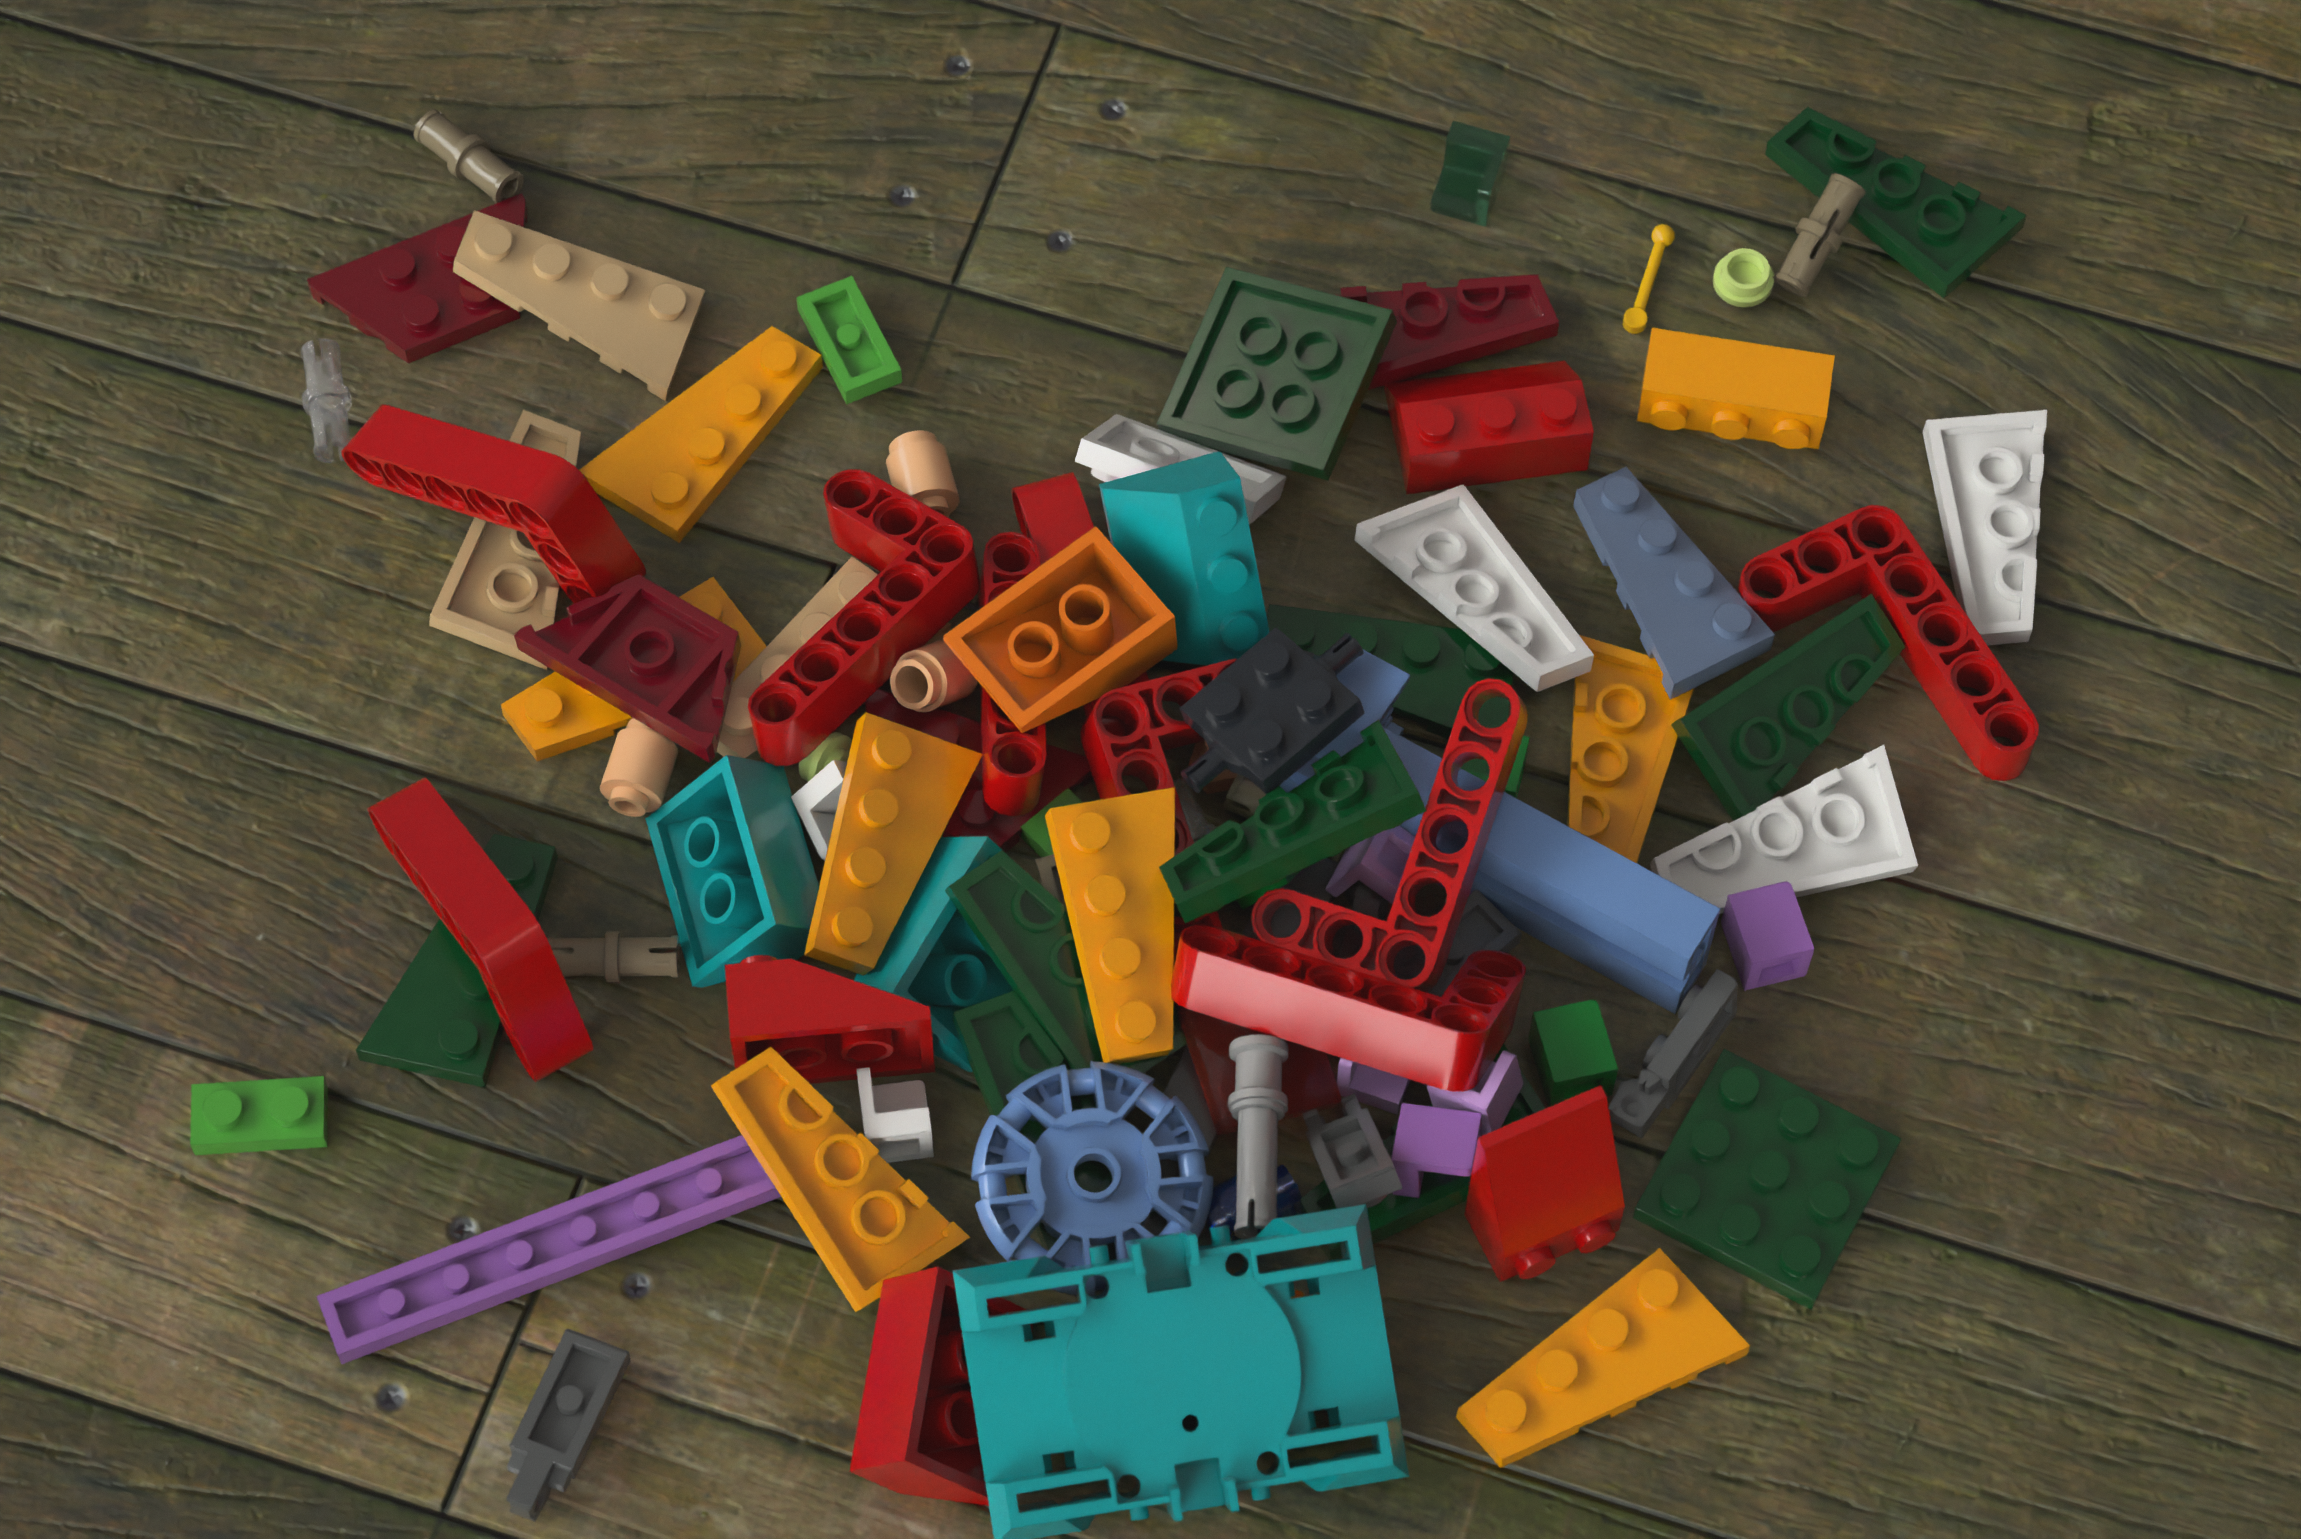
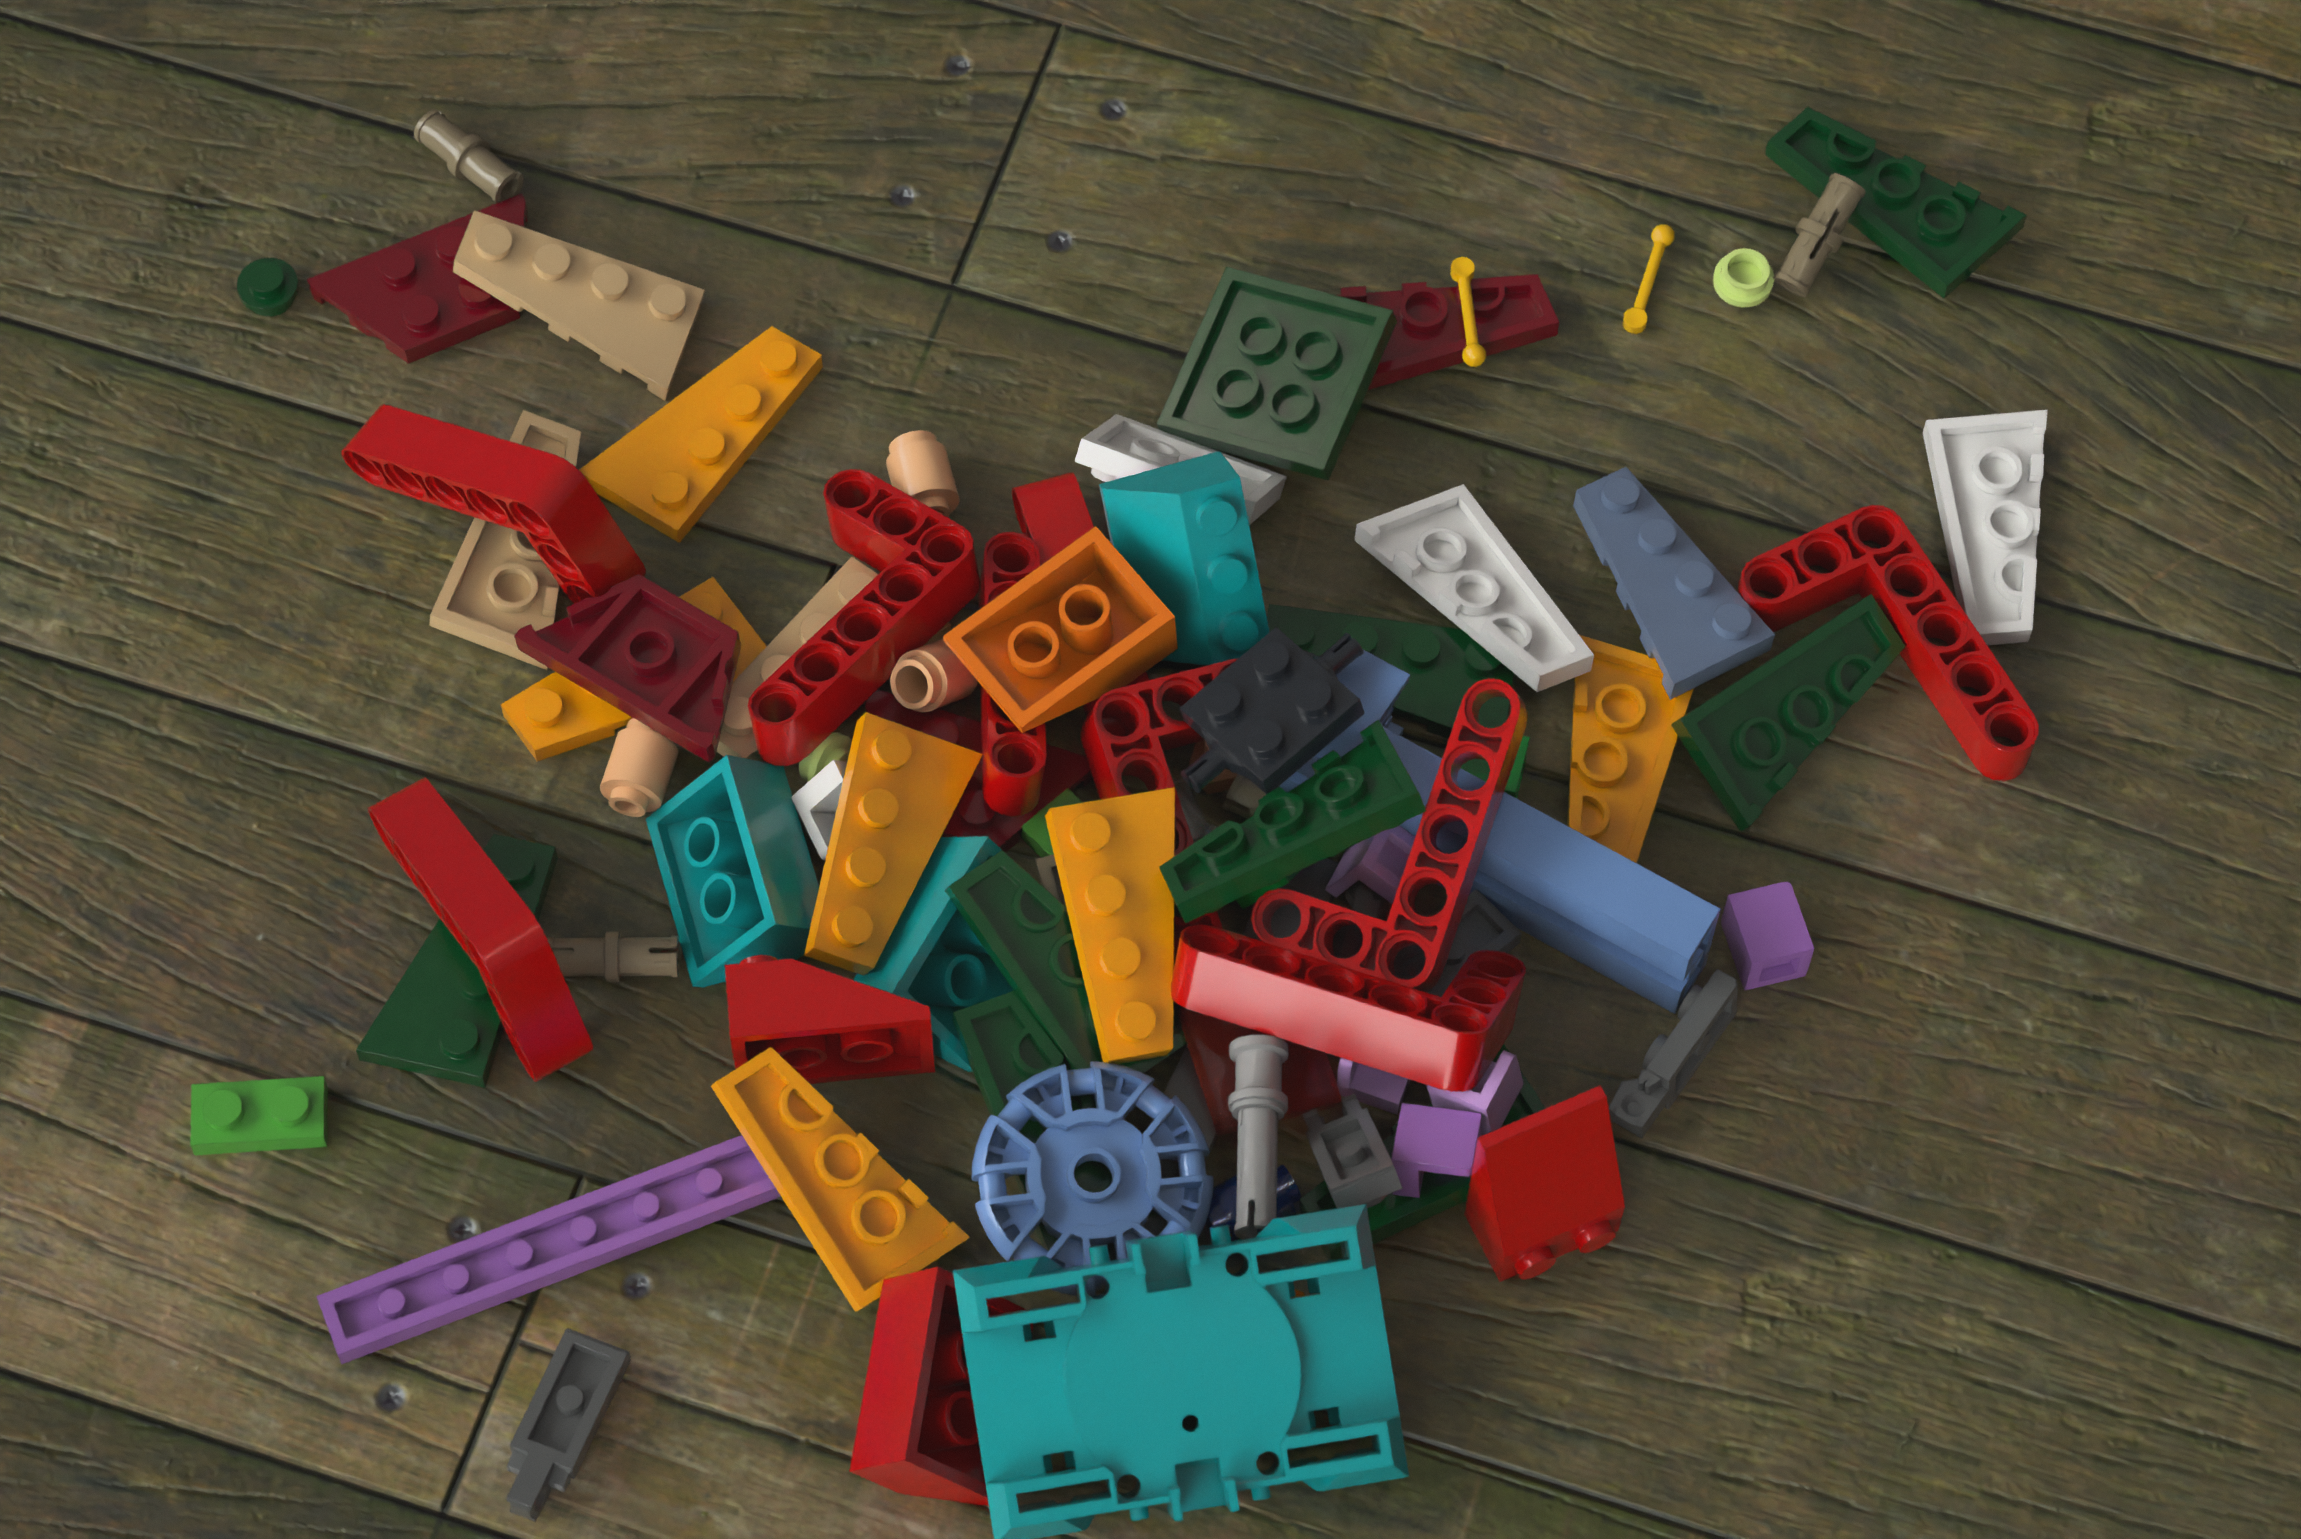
(268, 286): none -> dark green plate
(326, 399): clear pin -> none
(849, 340): bright green plate -> none
(896, 1118): white panel -> none
(1462, 272): none -> yellow hinge
(1470, 173): clear green panel -> none
(1490, 426): red slope -> none
(1572, 1051): green panel -> none
(1620, 1348): light orange wing -> none
(1735, 389): light orange brick -> none
(1767, 1178): dark green plate -> none
(1817, 838): white wing -> none

